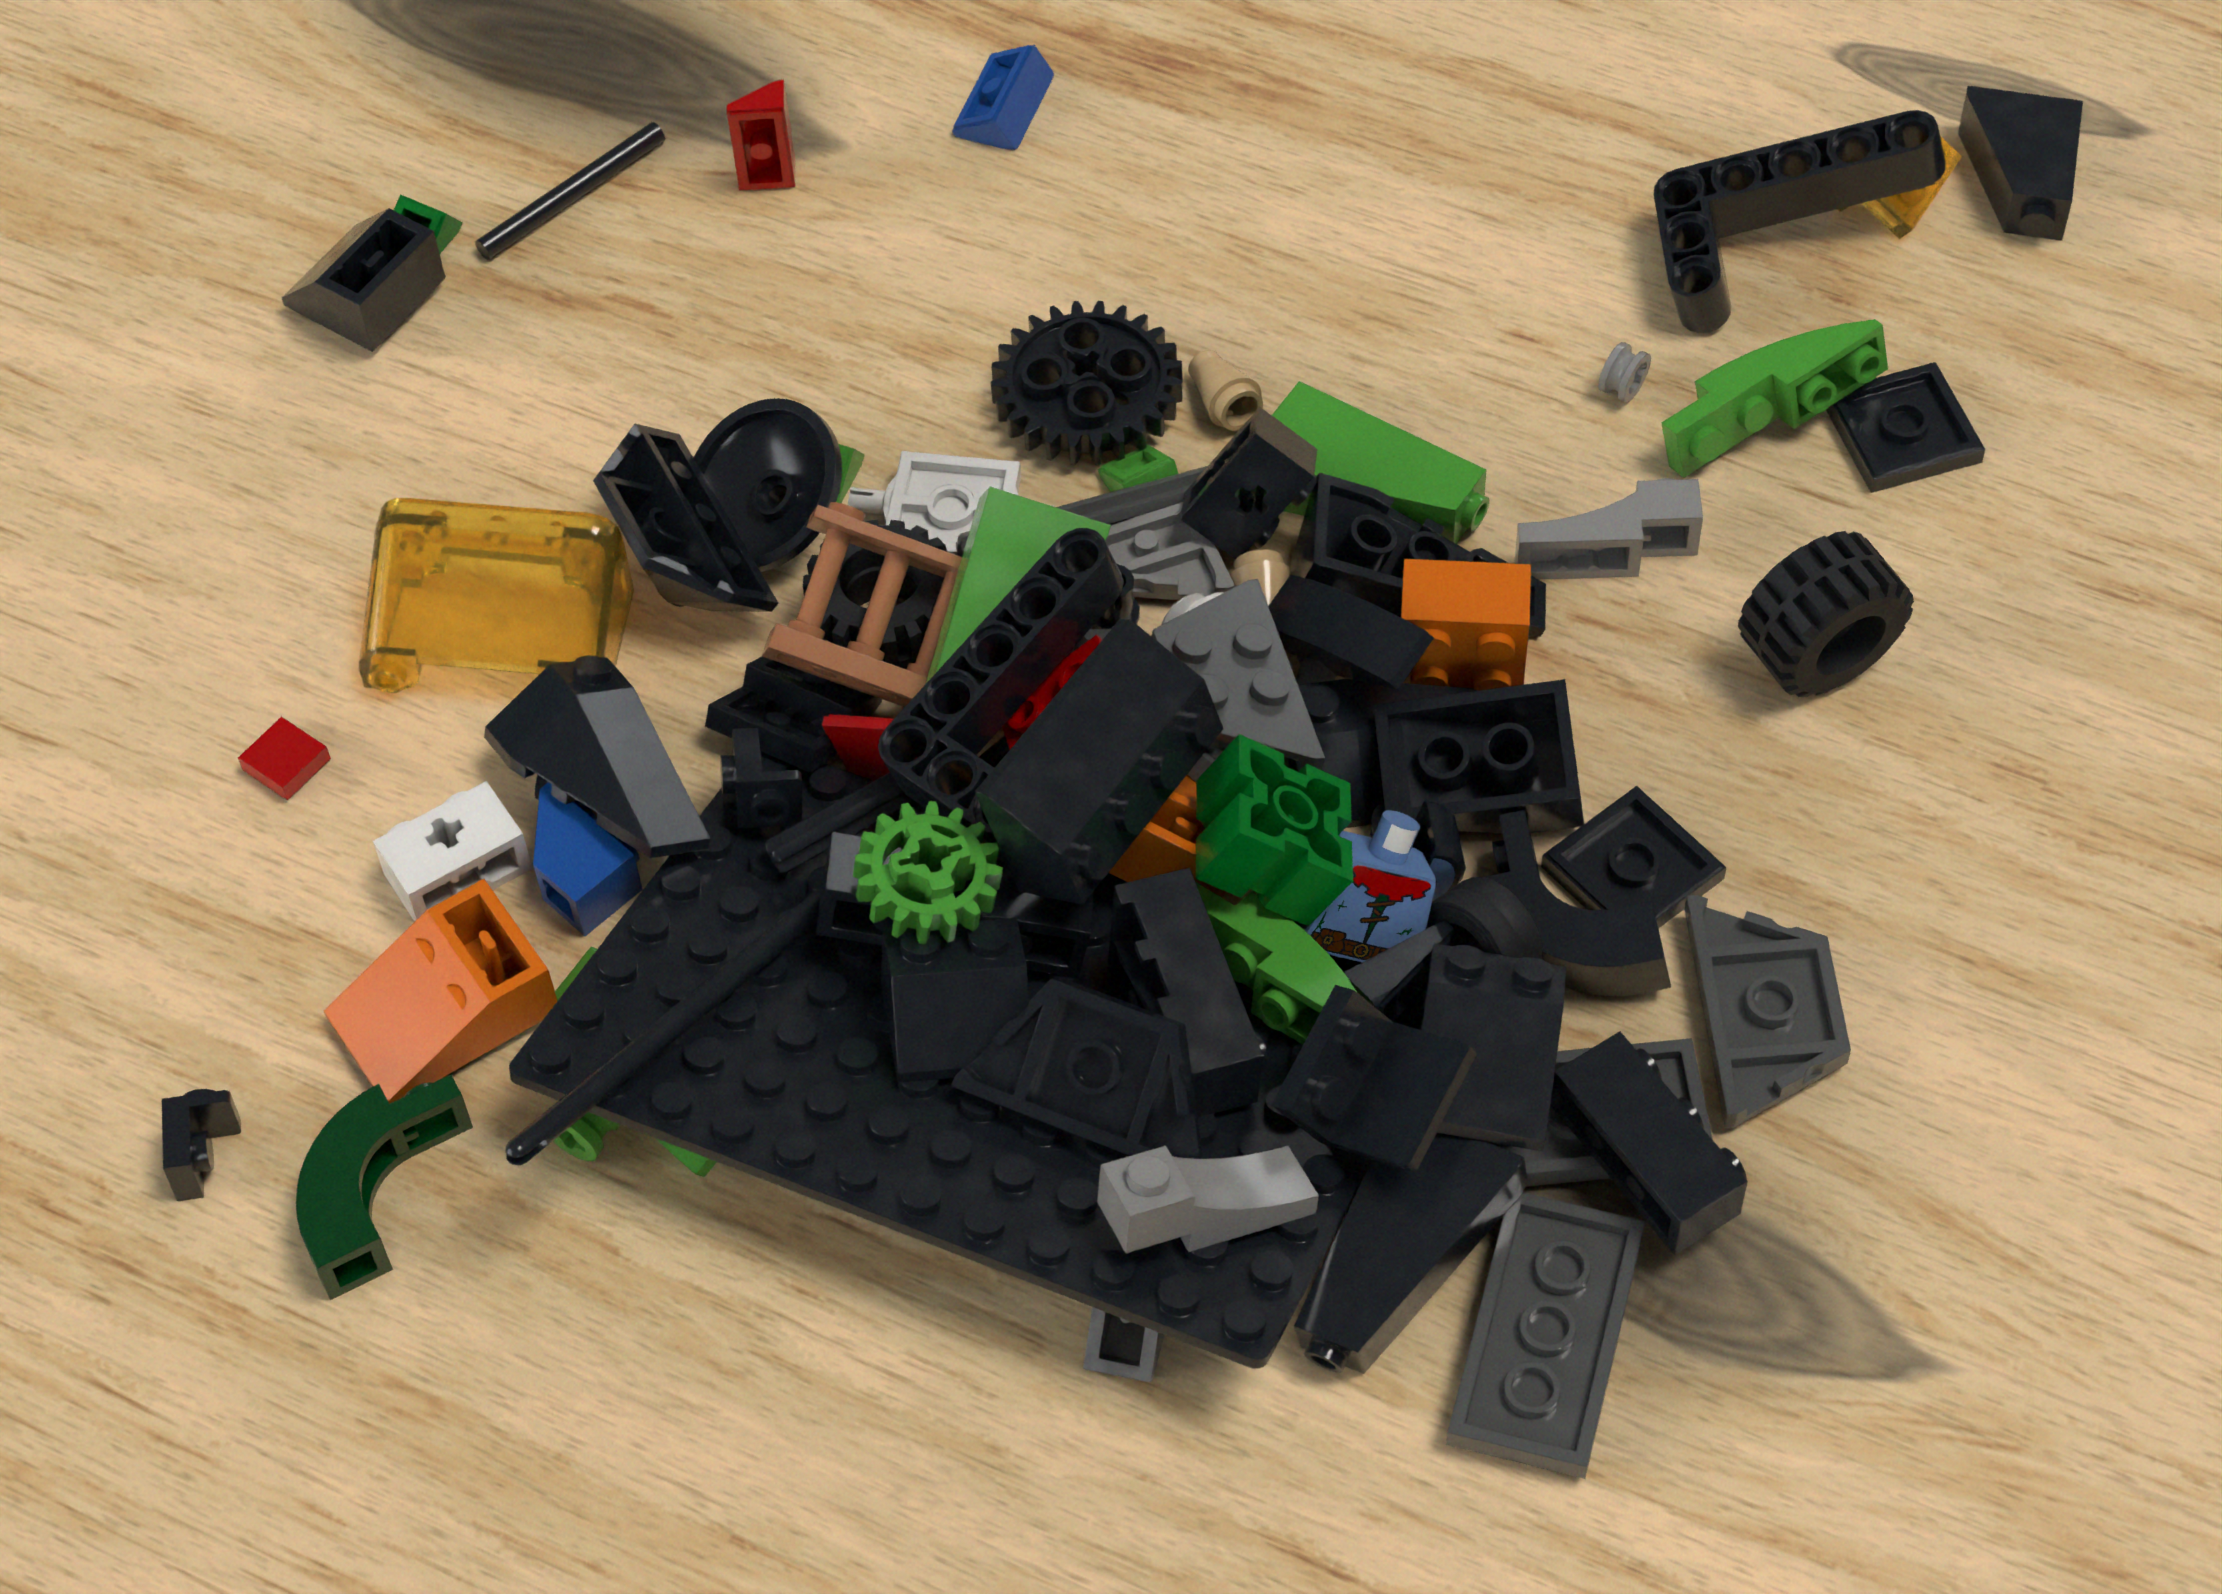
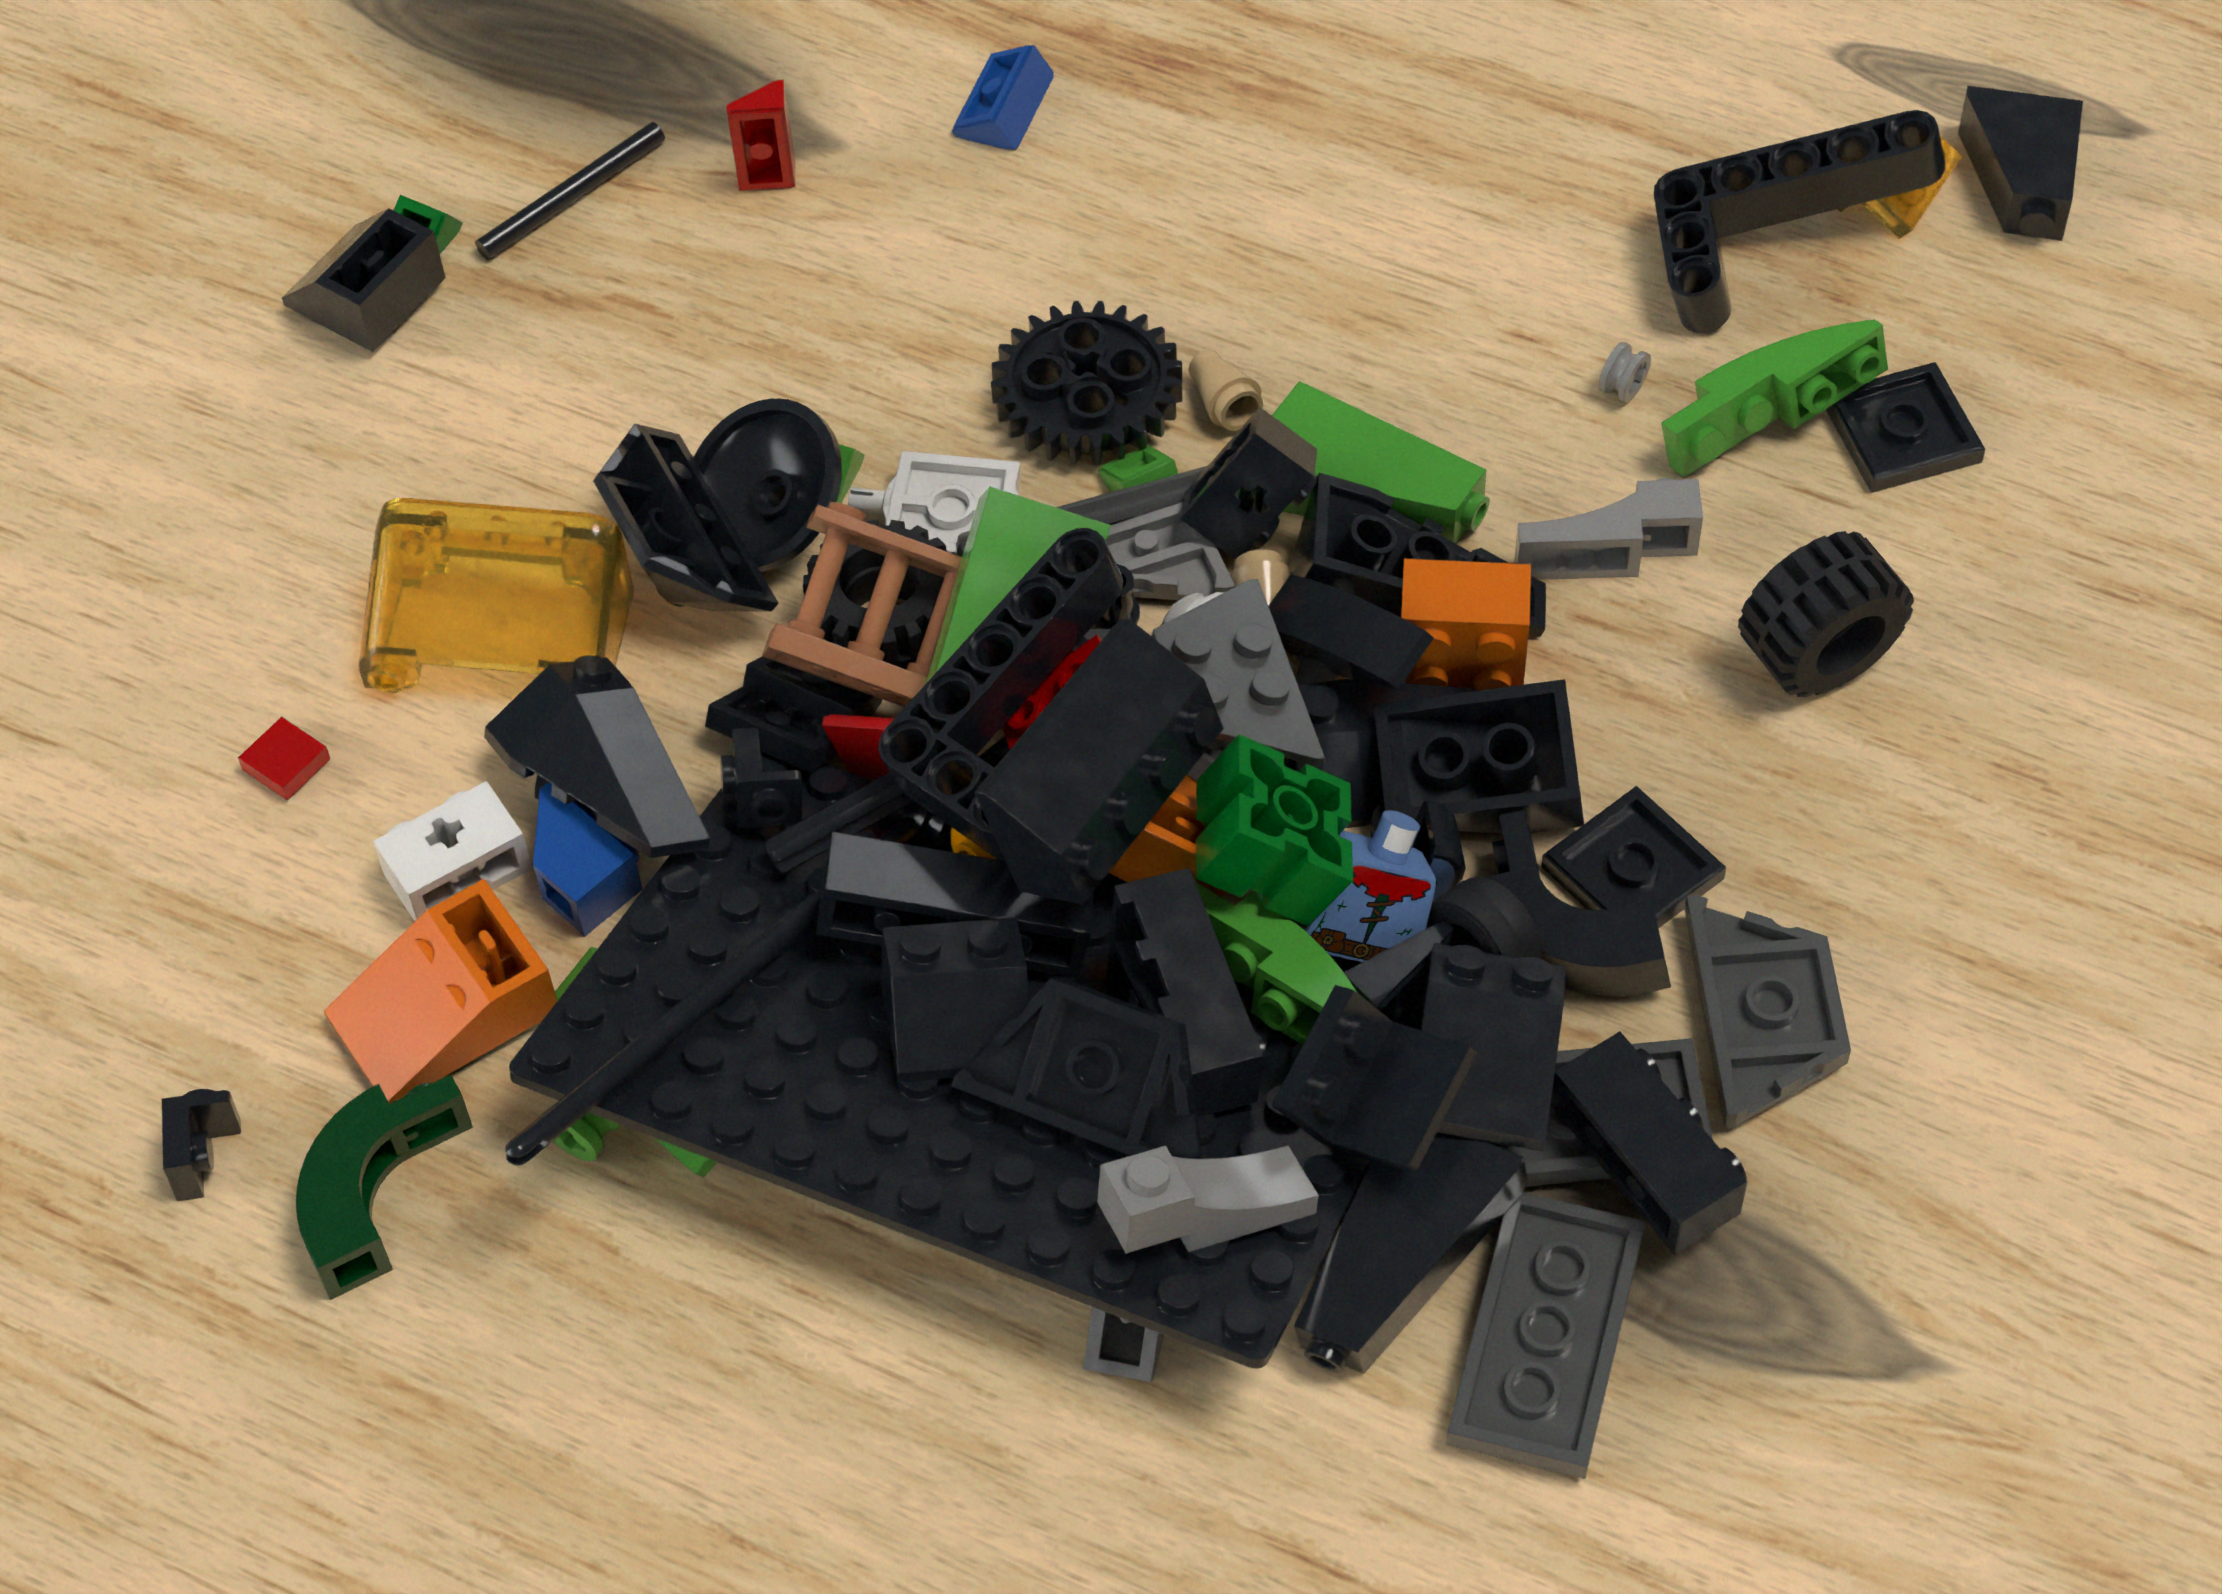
(921, 878): bright green gear -> none

